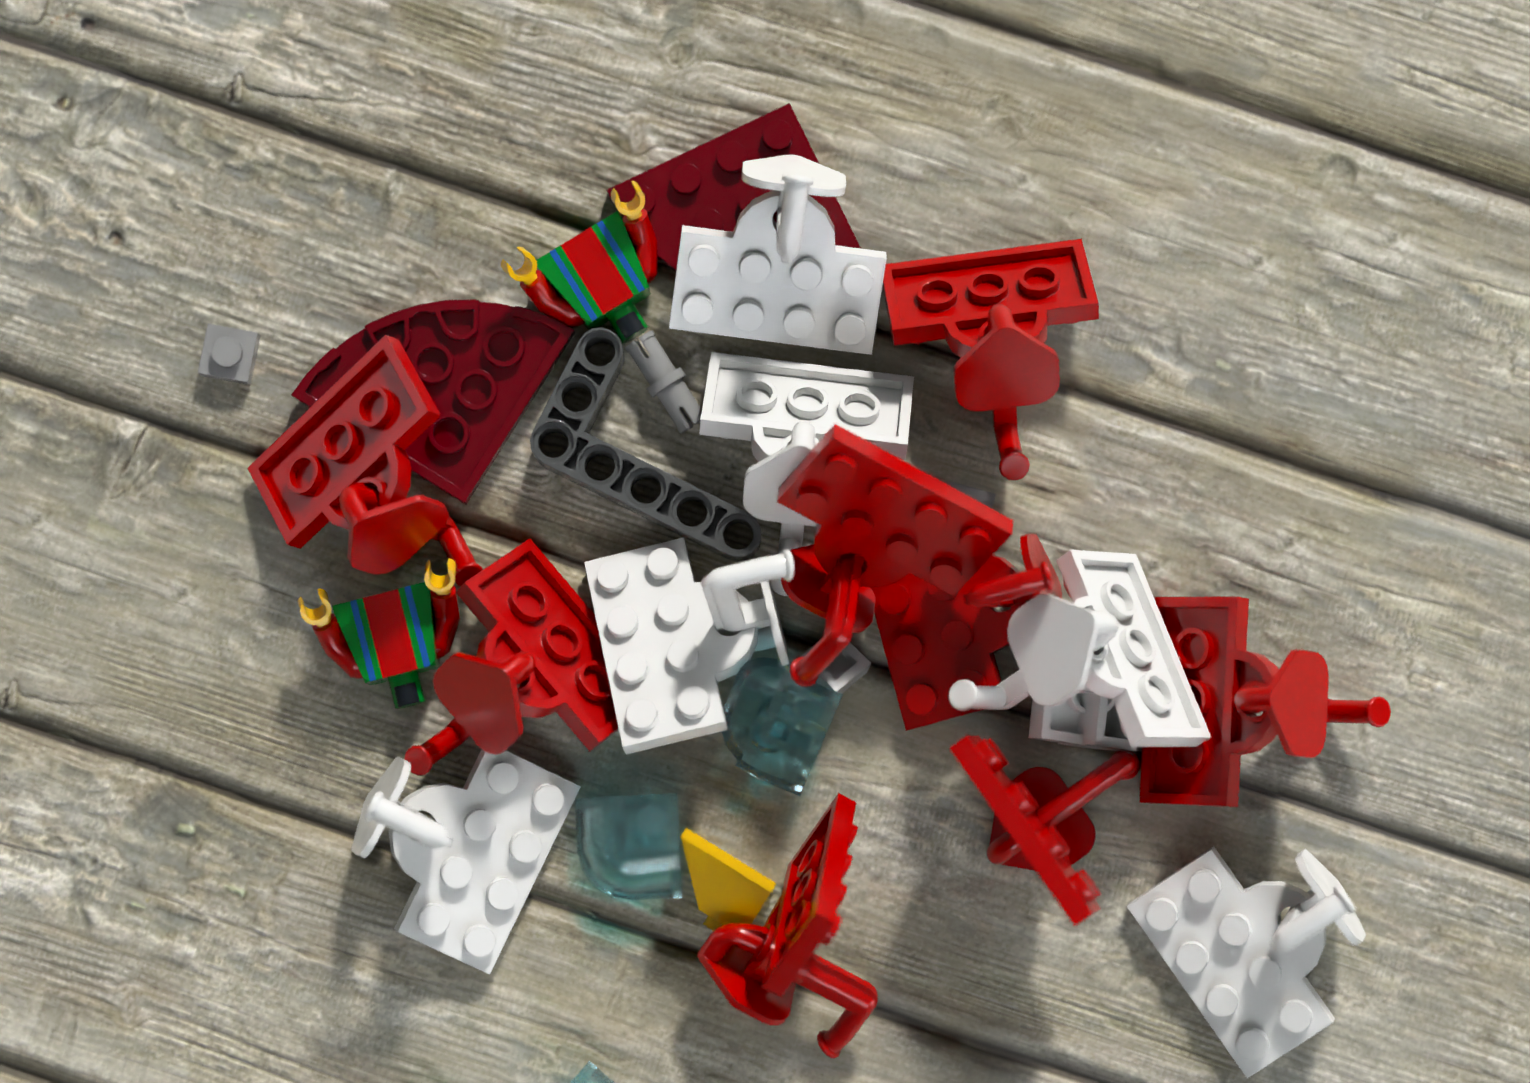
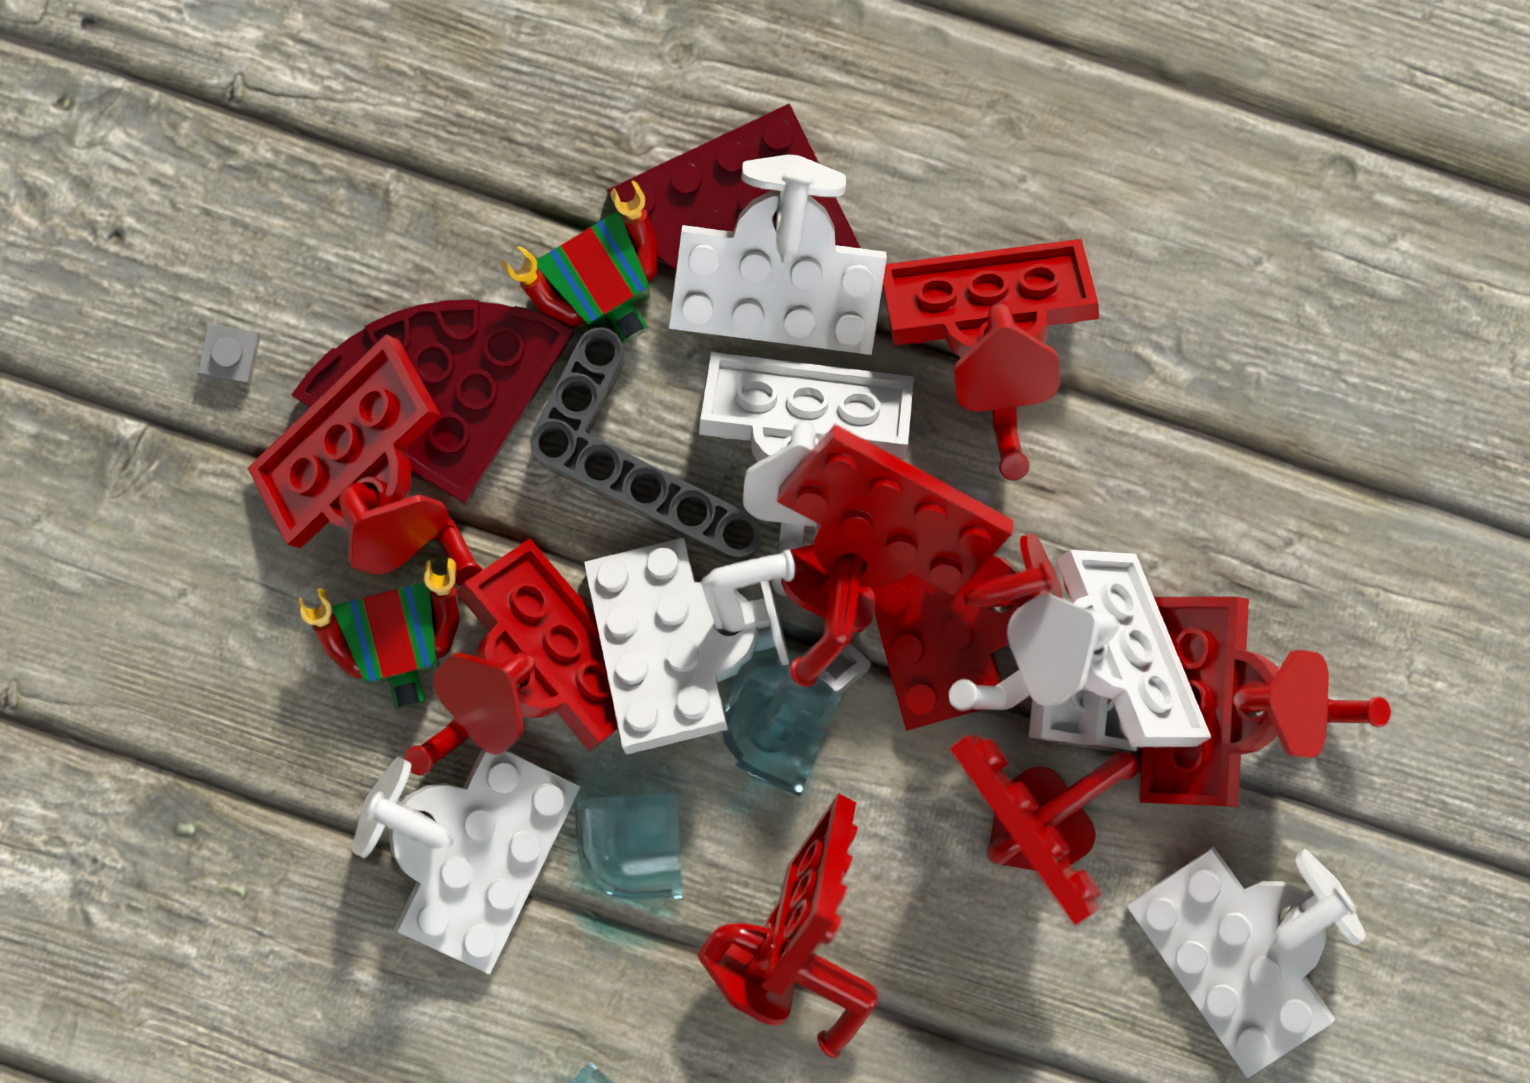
(665, 381): light grey pin -> none
(722, 884): yellow slope -> none

